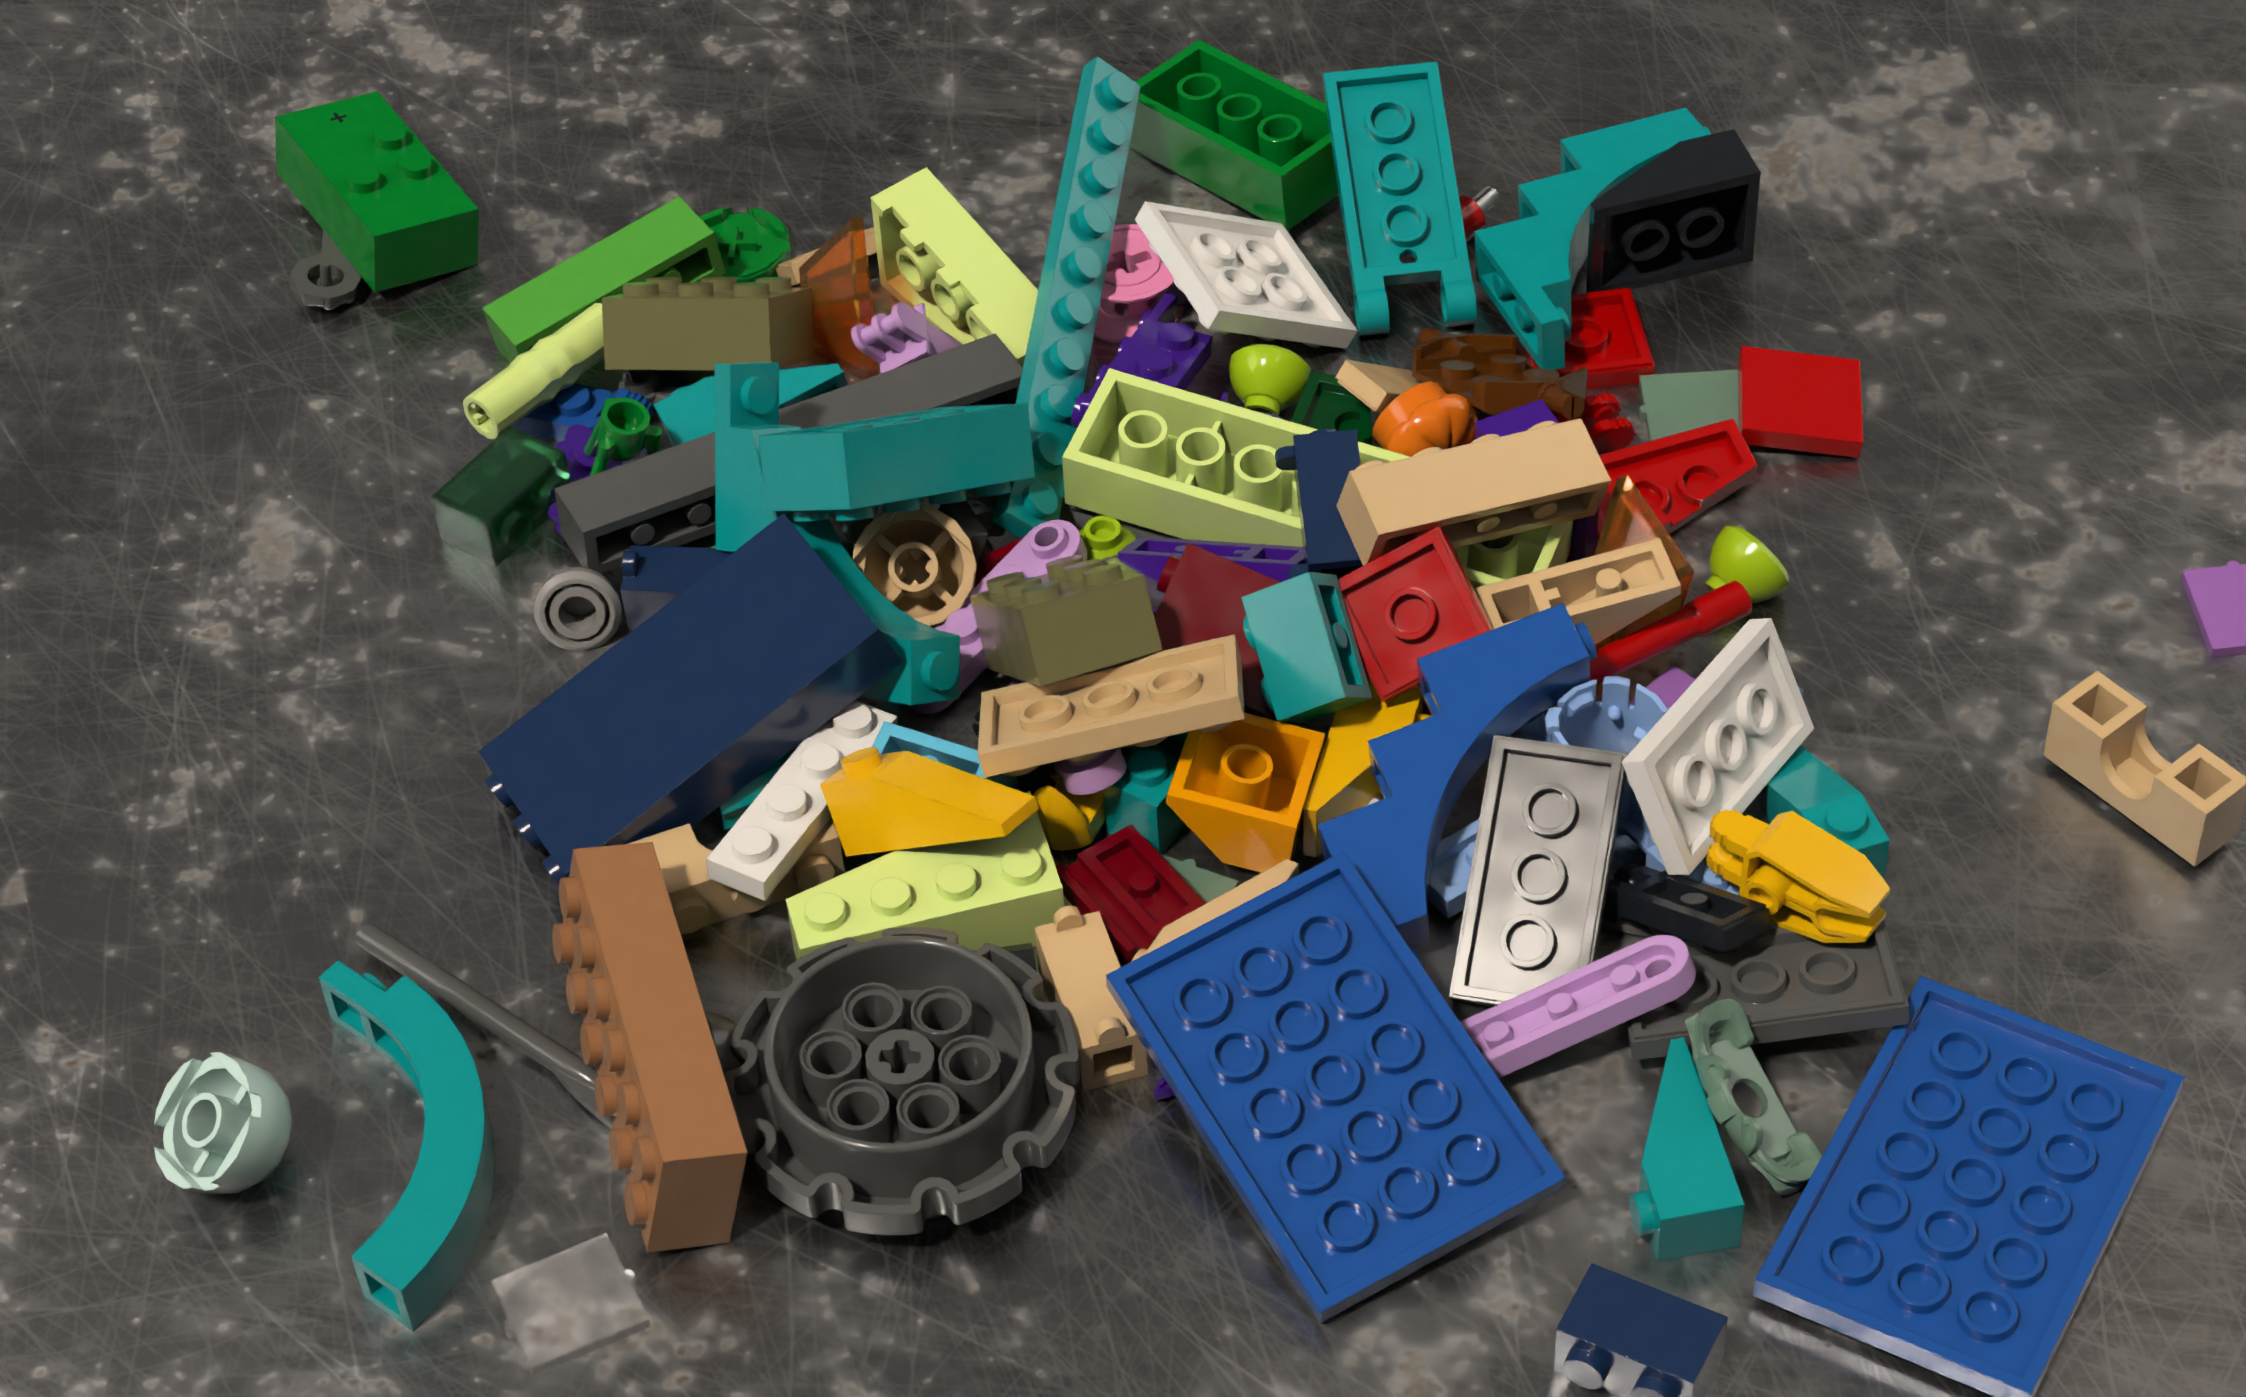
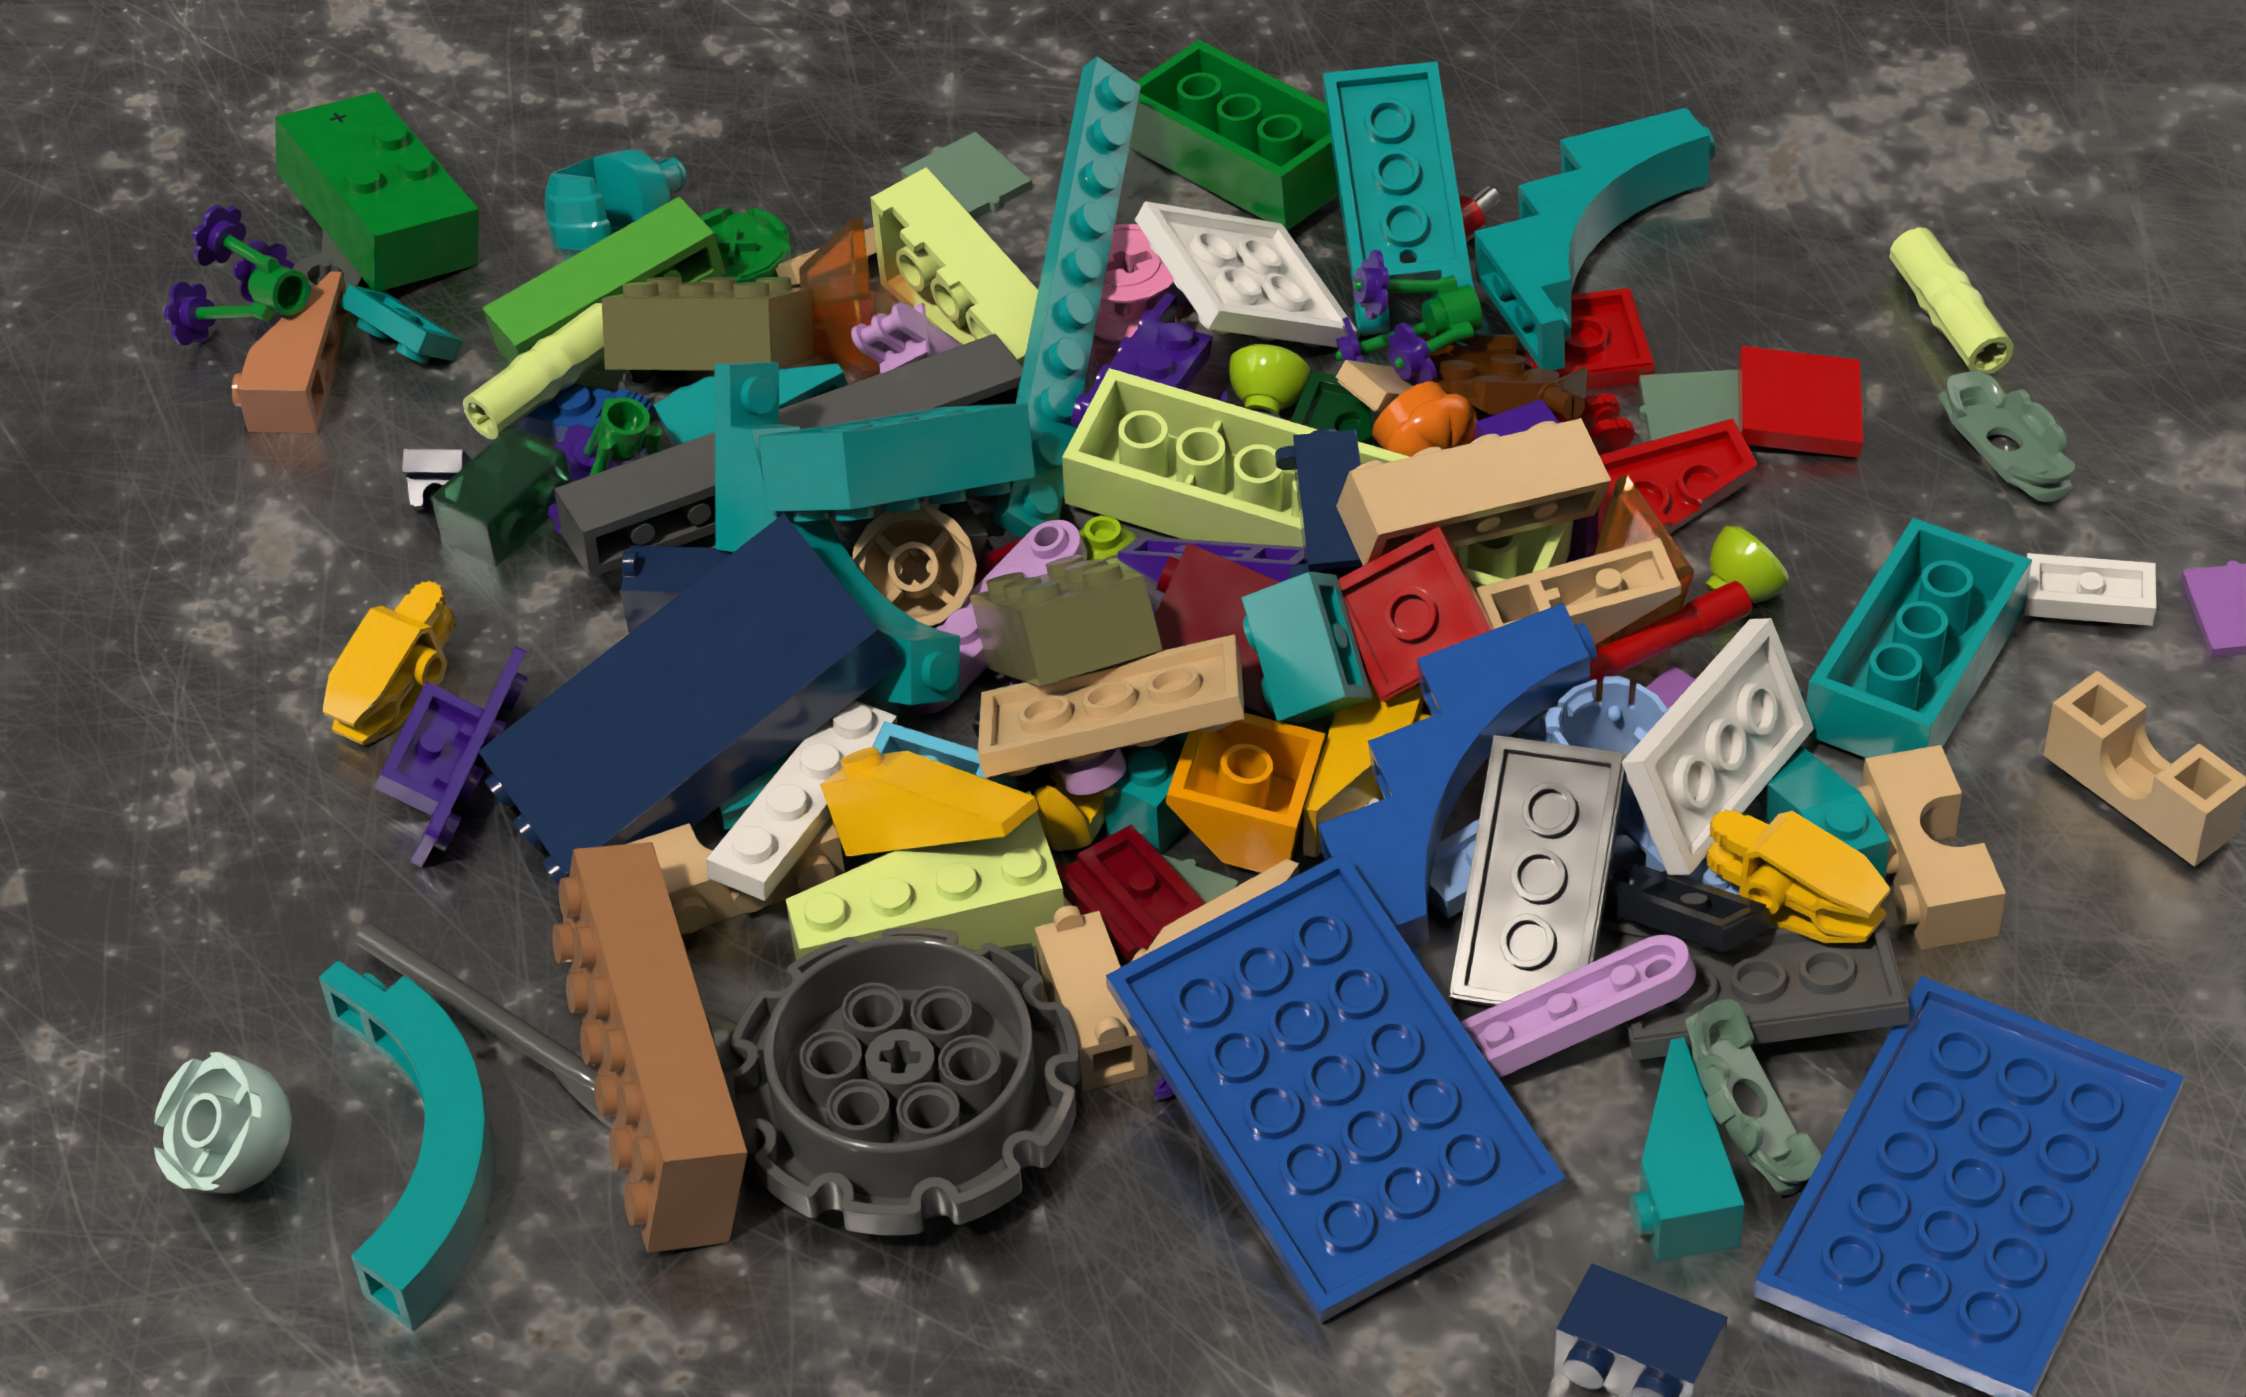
(264, 276): none -> plant
(294, 364): none -> nougat slope
(388, 317): none -> teal plate
(389, 664): none -> yellow hinge
(429, 471): none -> tile
(438, 749): none -> dark purple bracket
(570, 1304): clear piece -> none
(577, 609): light grey brick -> none
(606, 195): none -> teal piece
(974, 174): none -> sand green piece
(1450, 314): none -> plant
(1676, 216): black slope -> none
(1917, 643): none -> teal brick
(1939, 889): none -> tan arch
(1951, 301): none -> yellowish green axle
(1983, 409): none -> sand green piece
(2091, 589): none -> white plate

